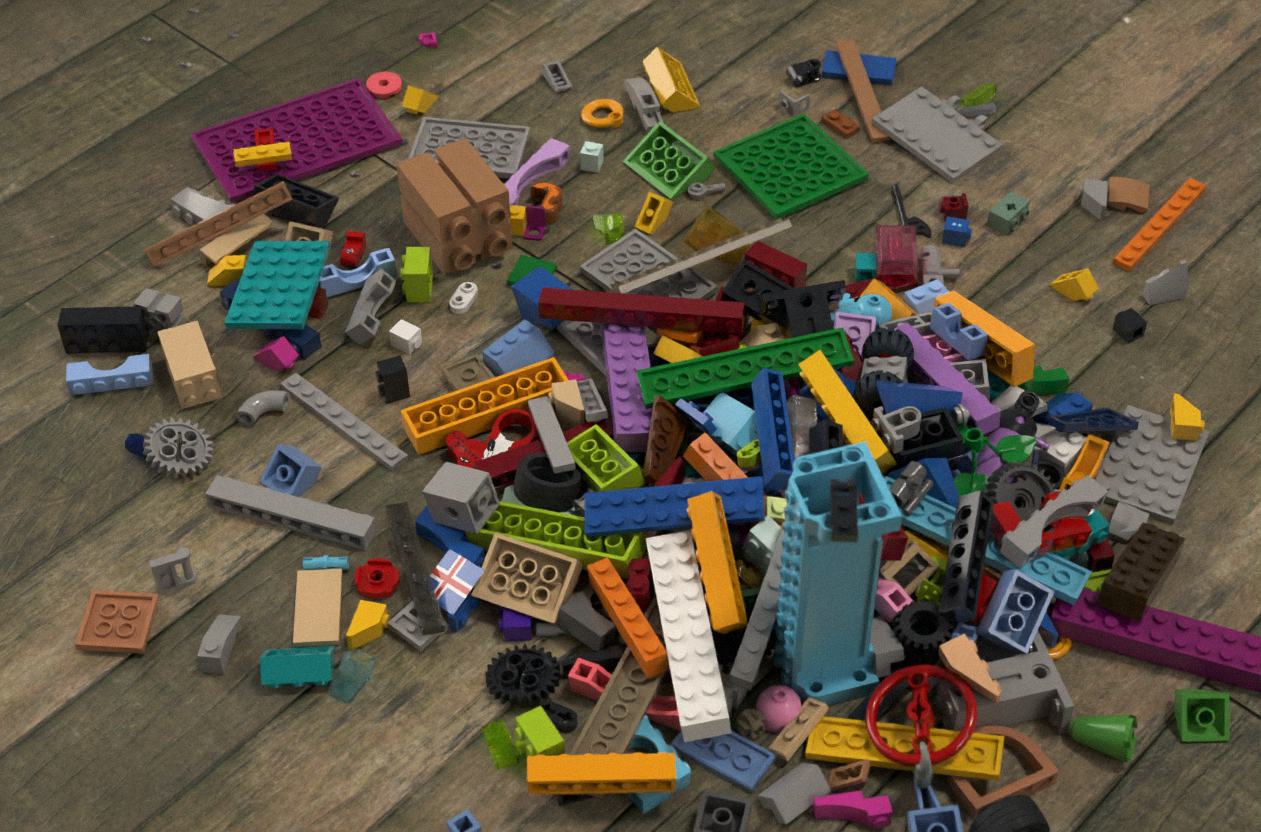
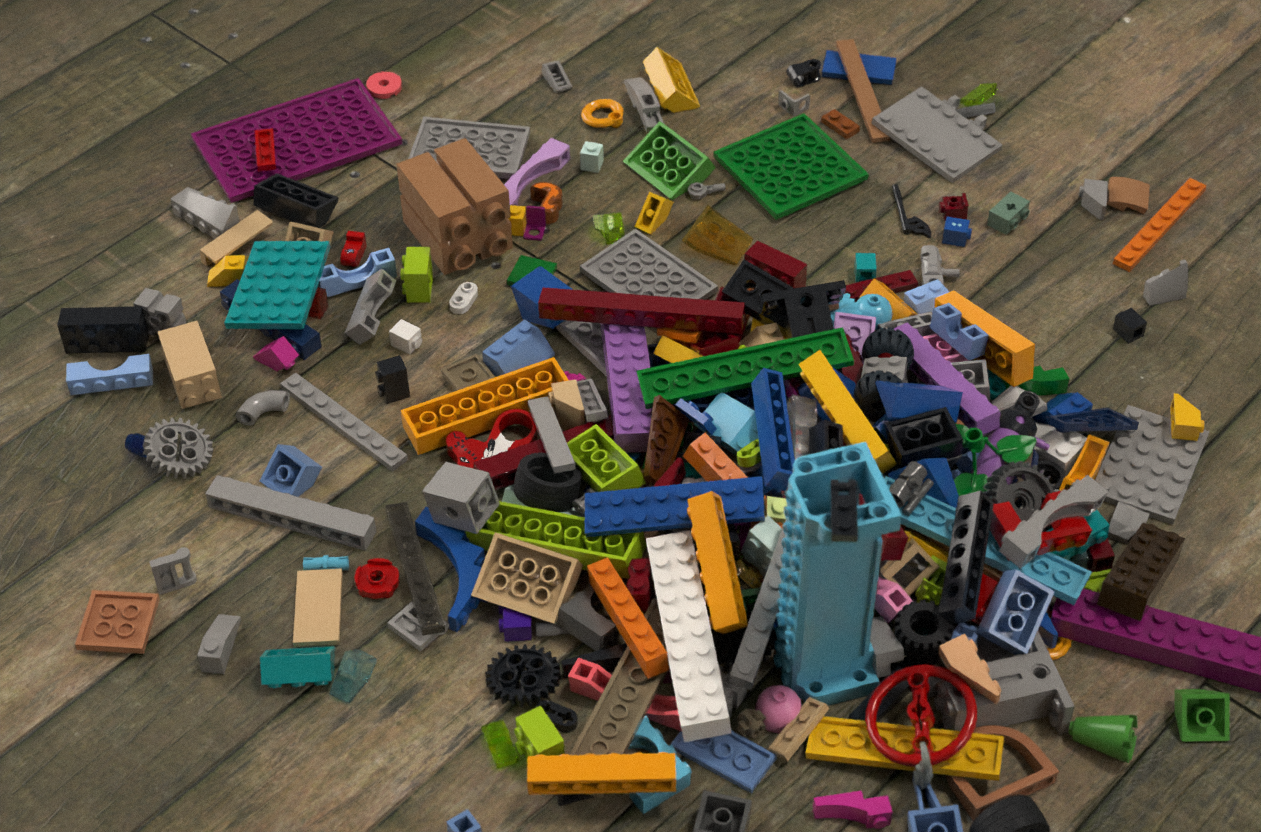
(218, 224): medium nougat tile -> none
(262, 154): yellow plate -> none
(367, 623): yellow slope -> none
(418, 100): yellow slope -> none
(428, 40): dark pink tile -> none
(454, 580): sticker -> none
(699, 256): dark tan plate -> none
(794, 792): light grey piece -> none
(849, 775): medium nougat slope -> none
(895, 249): clear pink slope -> none
(896, 426): light grey pin -> none
(960, 414): light grey plate -> none
(1076, 285): yellow slope -> none

